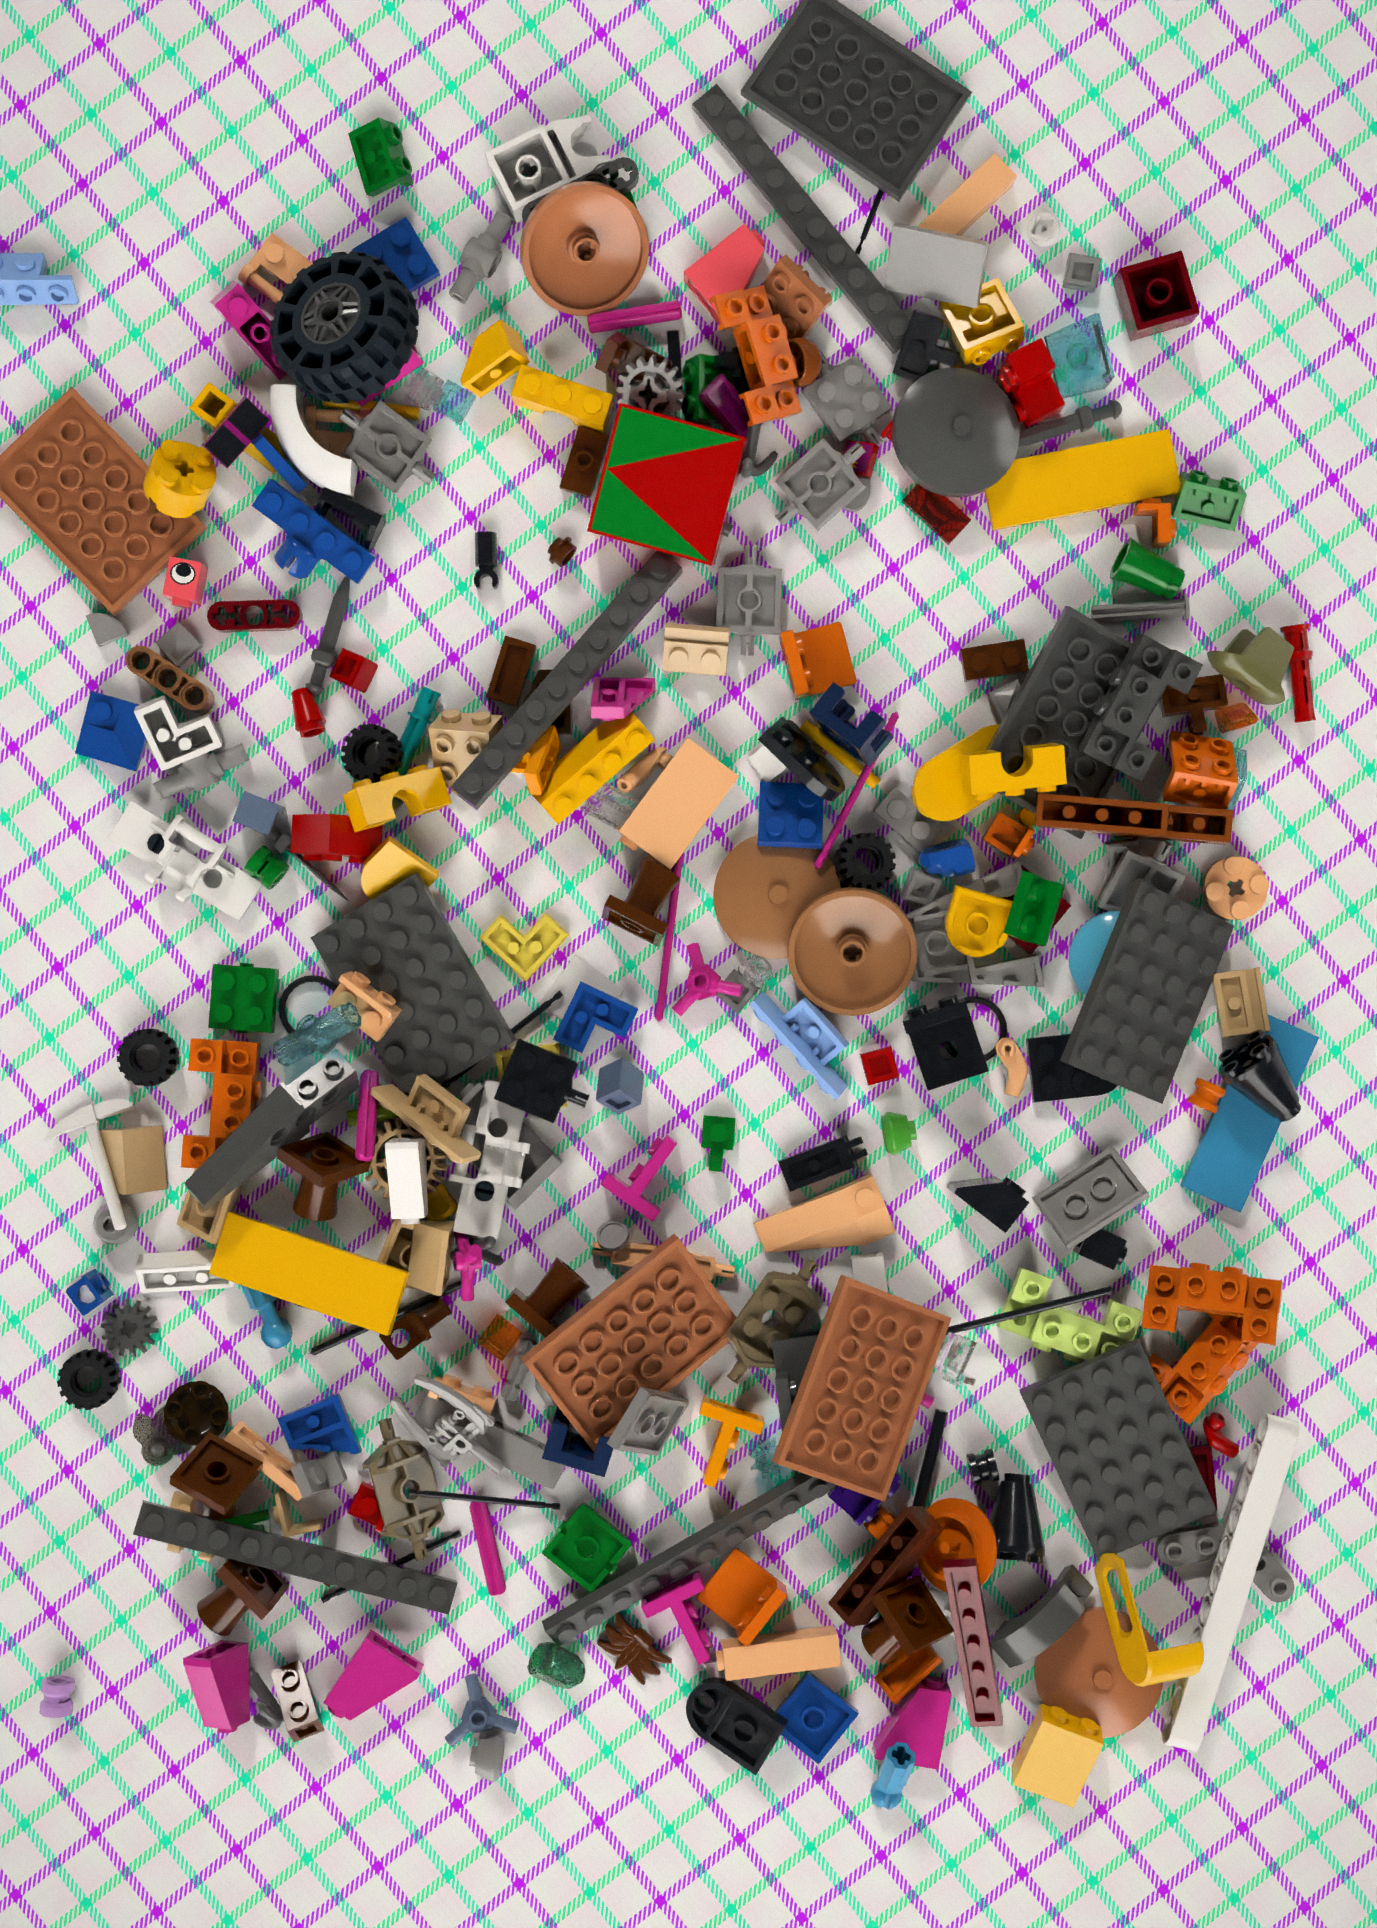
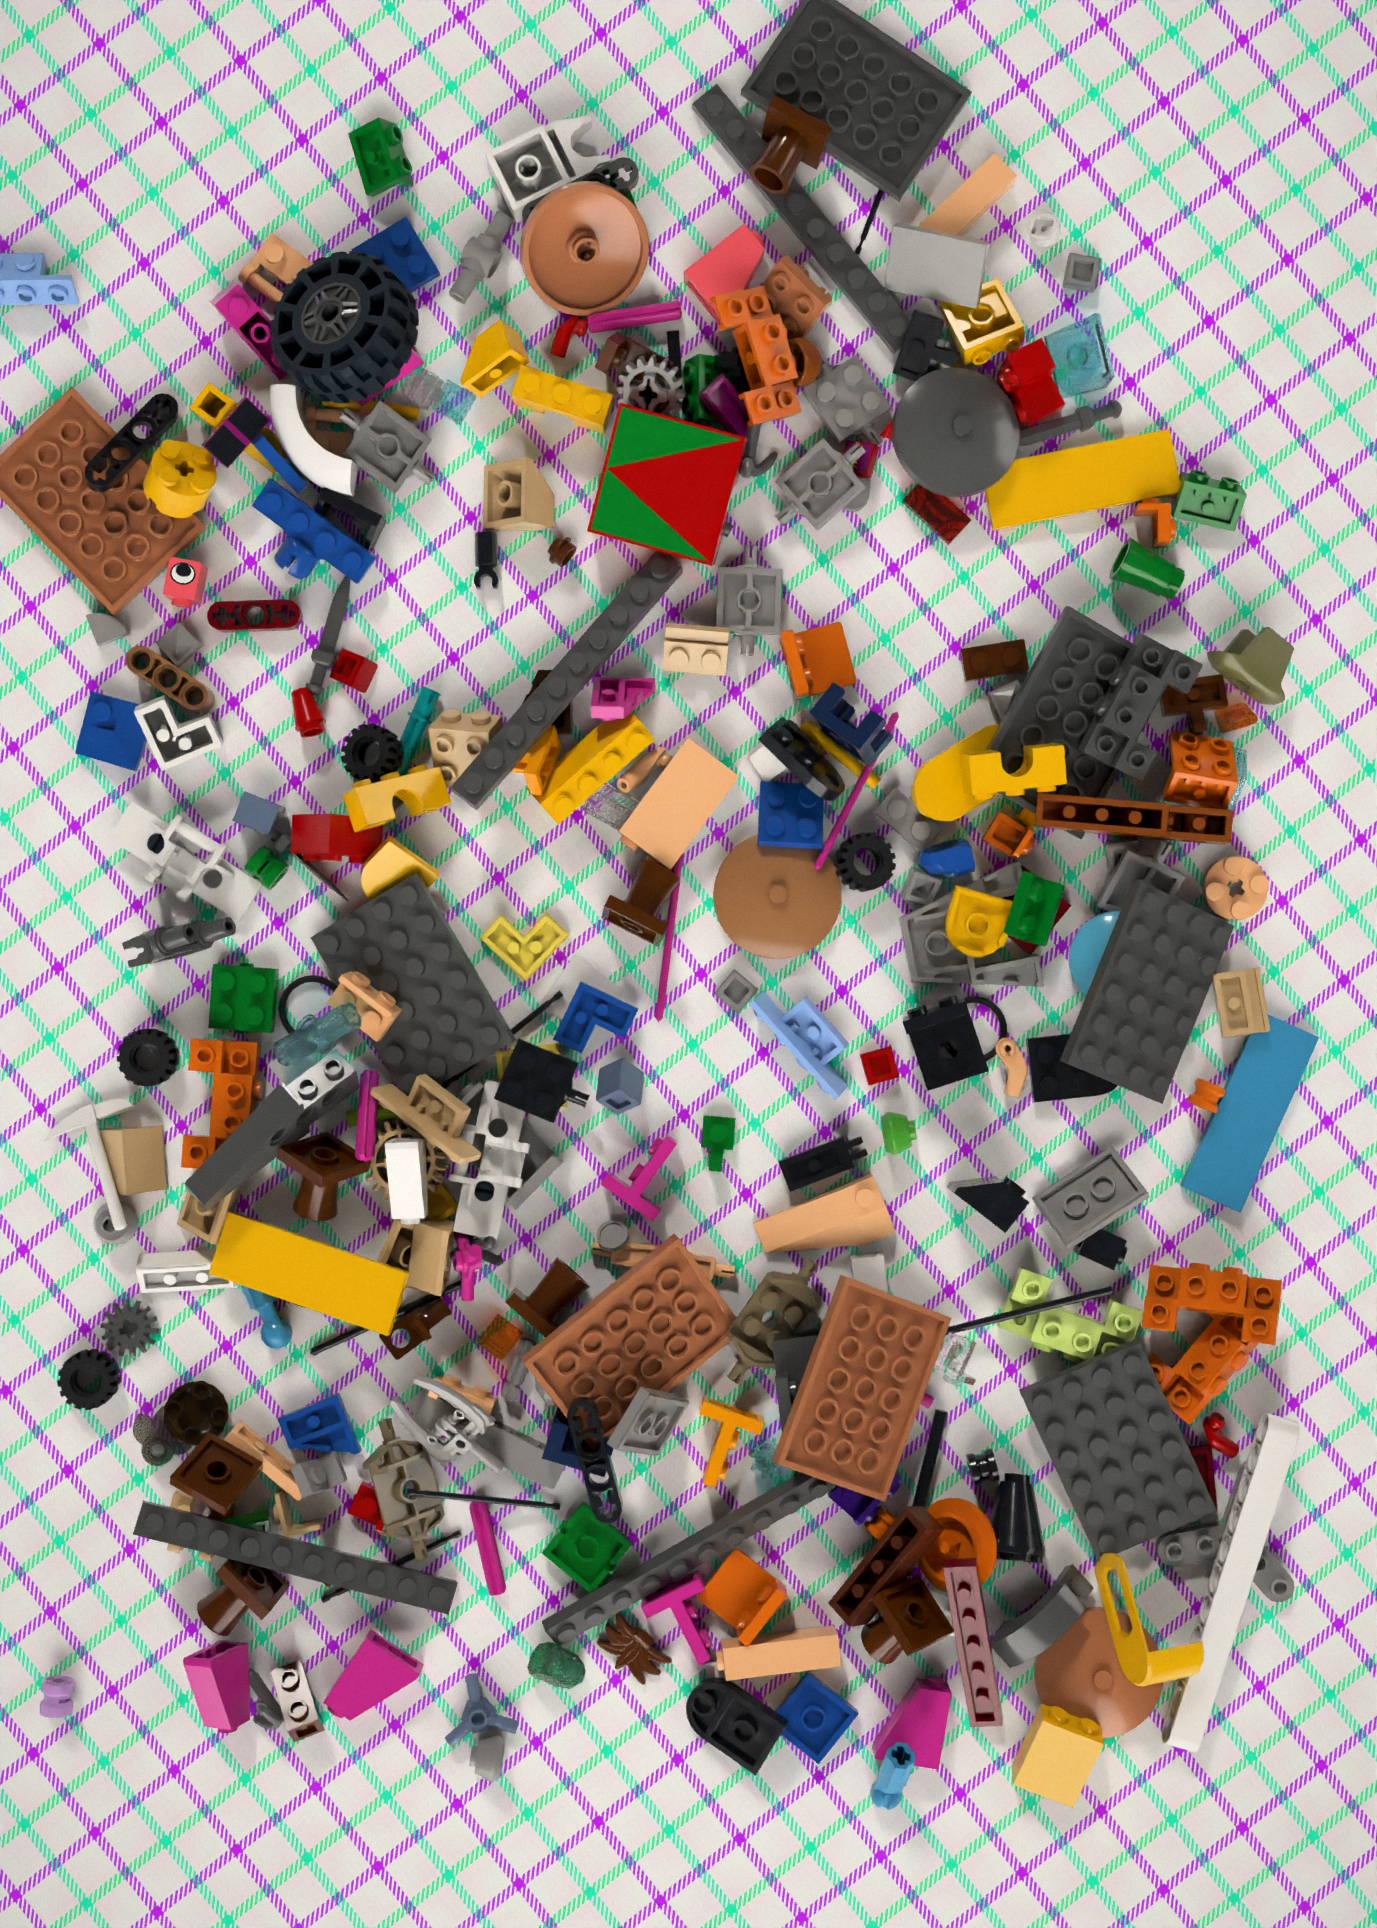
(97, 1284): blue bracket -> none
(135, 445): none -> black beam
(178, 941): none -> dark grey connector
(201, 771): light grey pin -> none
(511, 671): reddish brown tile -> none
(516, 497): none -> tan slope
(565, 331): none -> red arm
(584, 462): reddish brown plate -> none
(597, 1459): none -> black beam
(703, 982): dark pink piece -> none
(756, 971): clear plate -> none
(791, 139): none -> reddish brown plant
(852, 951): medium nougat dish -> none
(907, 1672): orange tile -> none
(1141, 610): light grey axle -> none
(1155, 295): dark red brick -> none
(1261, 1075): black cone -> none
(1300, 671): red pin -> none

